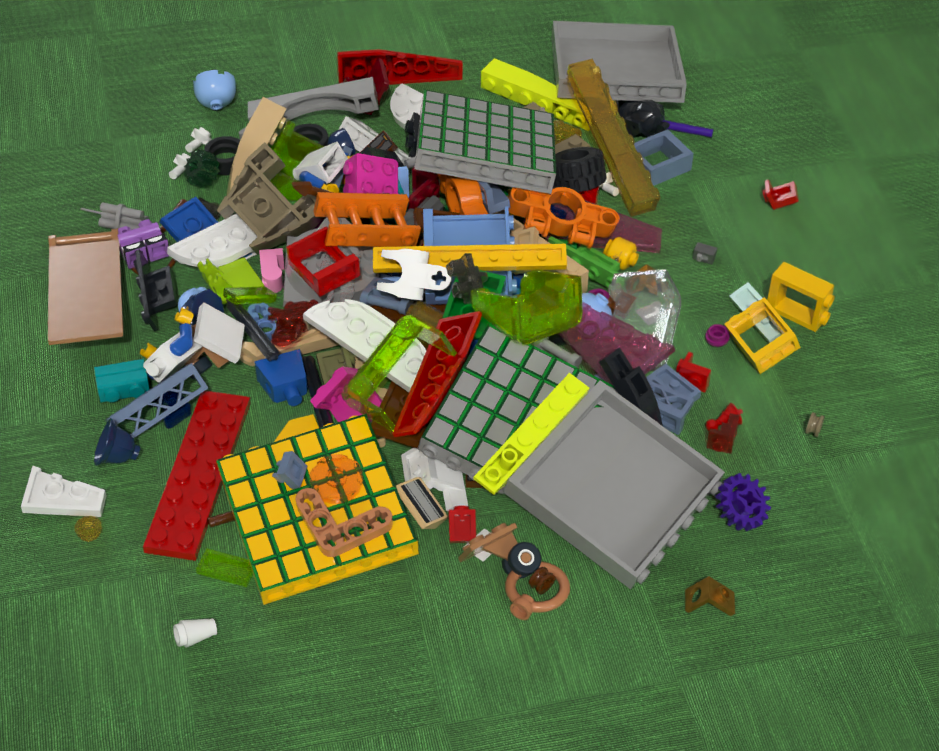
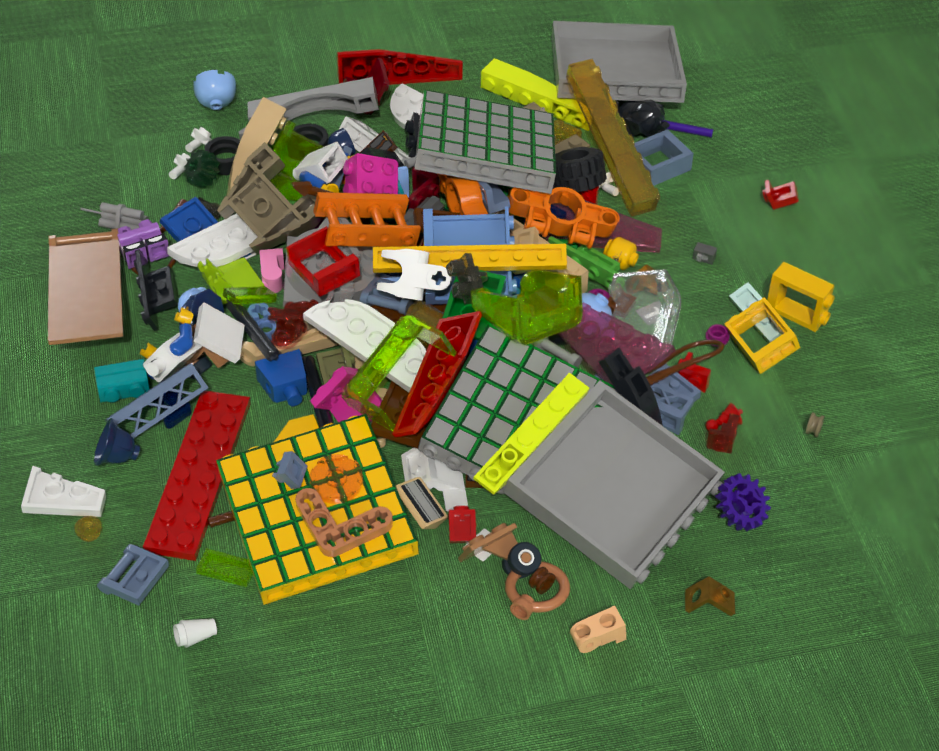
(138, 579): none -> sand blue plate
(599, 630): none -> light nougat leg
(662, 374): none -> reddish brown piece

